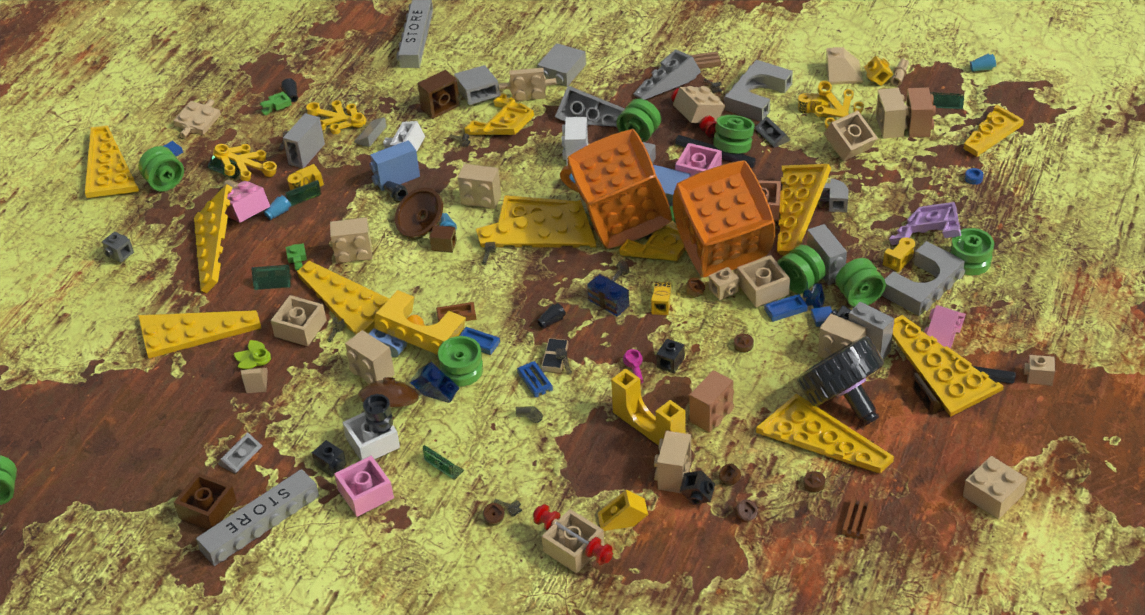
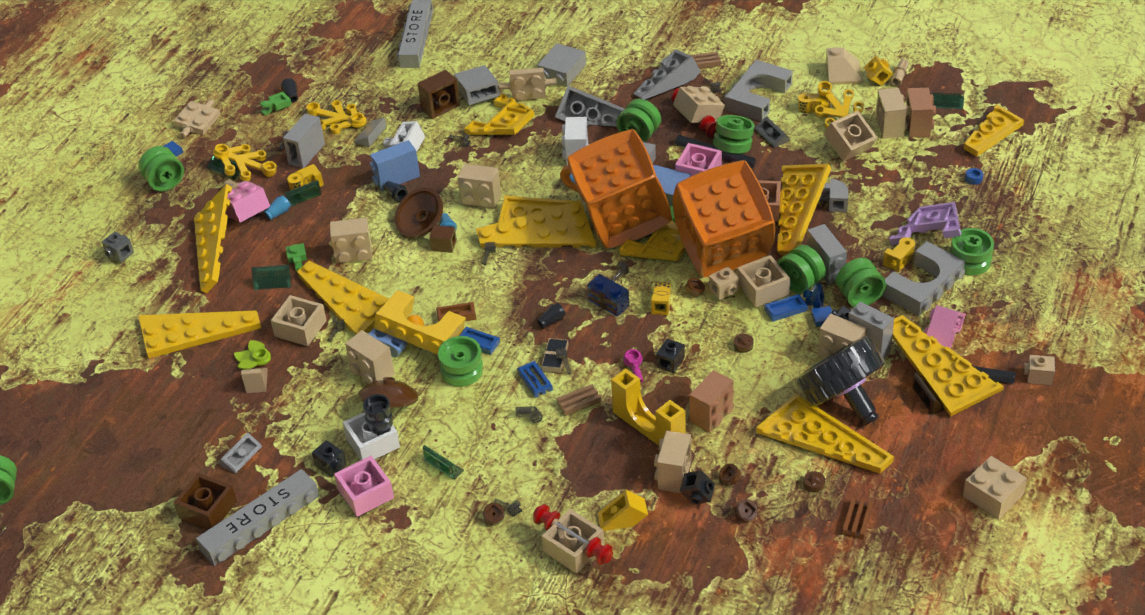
(106, 166): yellow wing -> none
(434, 383): slope -> none
(578, 397): none -> medium nougat tile
(985, 62): dark azure cone -> none

